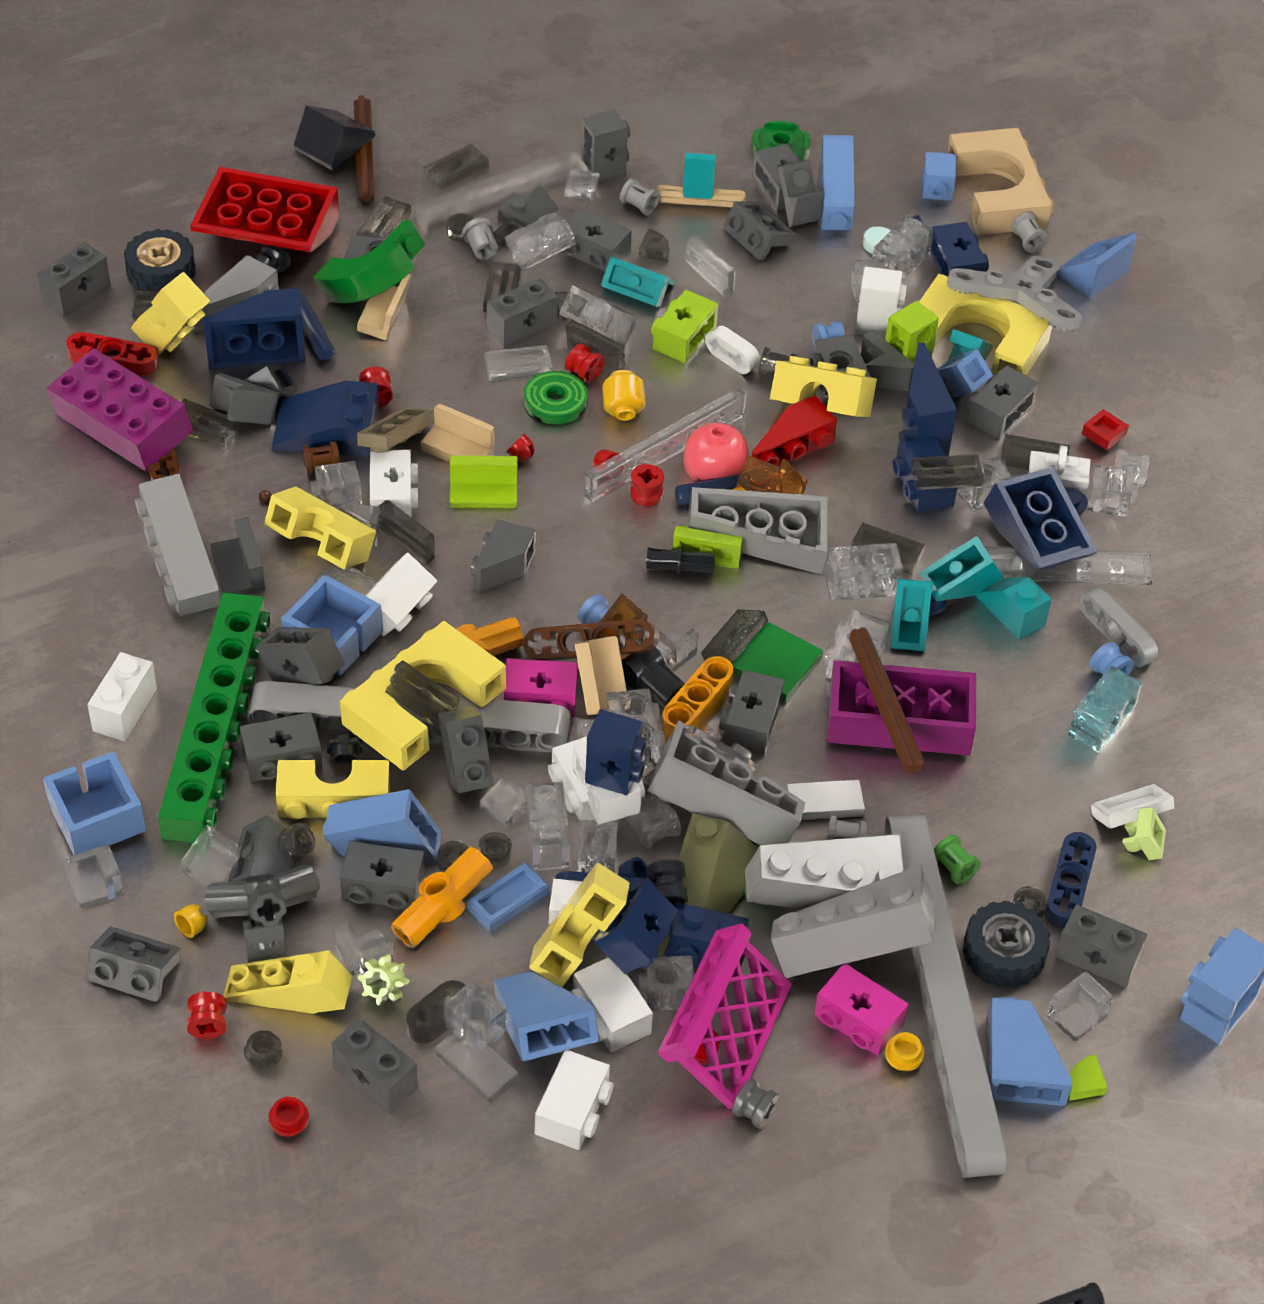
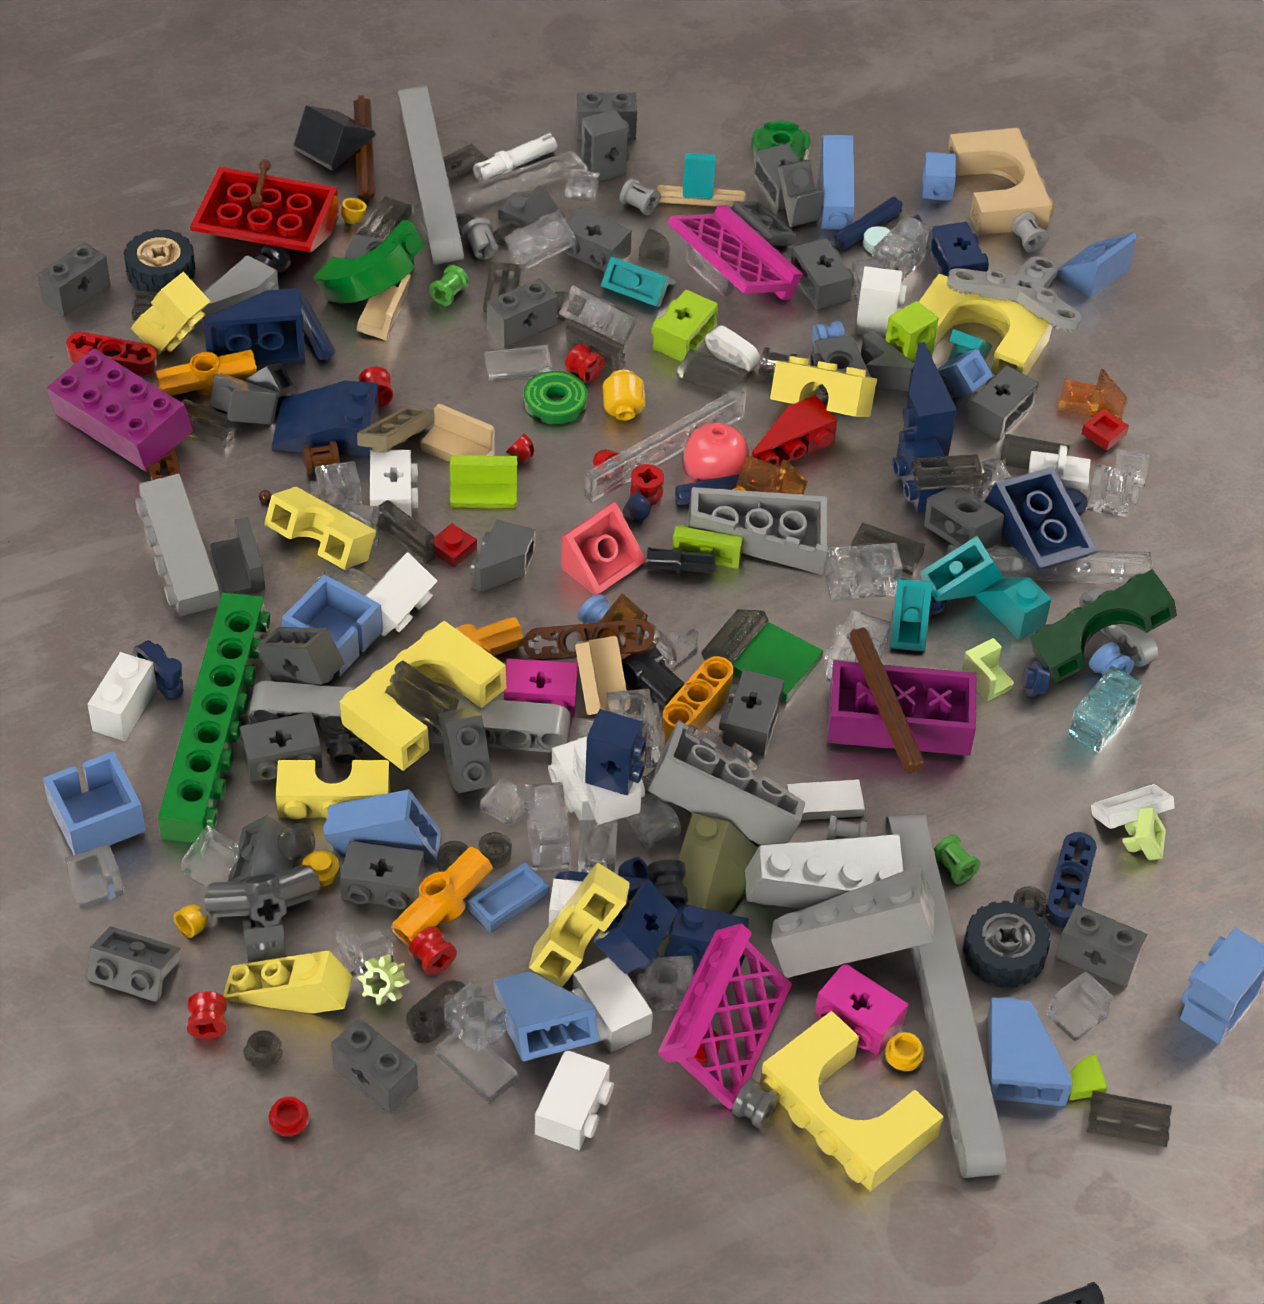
(166, 669): none -> dark blue plate
(201, 372): none -> light orange piece
(256, 199): none -> reddish brown hinge
(324, 865): none -> yellow plate
(353, 210): none -> yellow hinge
(430, 175): none -> light grey beam
(432, 950): none -> red wheel
(448, 286): none -> bright green bush
(454, 545): none -> red plate
(506, 161): none -> white pin
(595, 103): none -> dark grey brick
(600, 550): none -> coral slope
(637, 507): none -> dark blue hinge
(711, 372): none -> clear smoke tile
(738, 252): none -> dark pink fence
(824, 273): none -> dark grey brick
(865, 1148): none -> light yellow arch
(874, 218): none -> dark blue axle
(962, 516): none -> dark grey brick
(990, 678): none -> yellowish green panel
(1036, 679): none -> dark blue plate
(1091, 399): none -> clear orange slope
(1129, 1112): none -> clear smoke tile
(1138, 603): none -> dark green arch

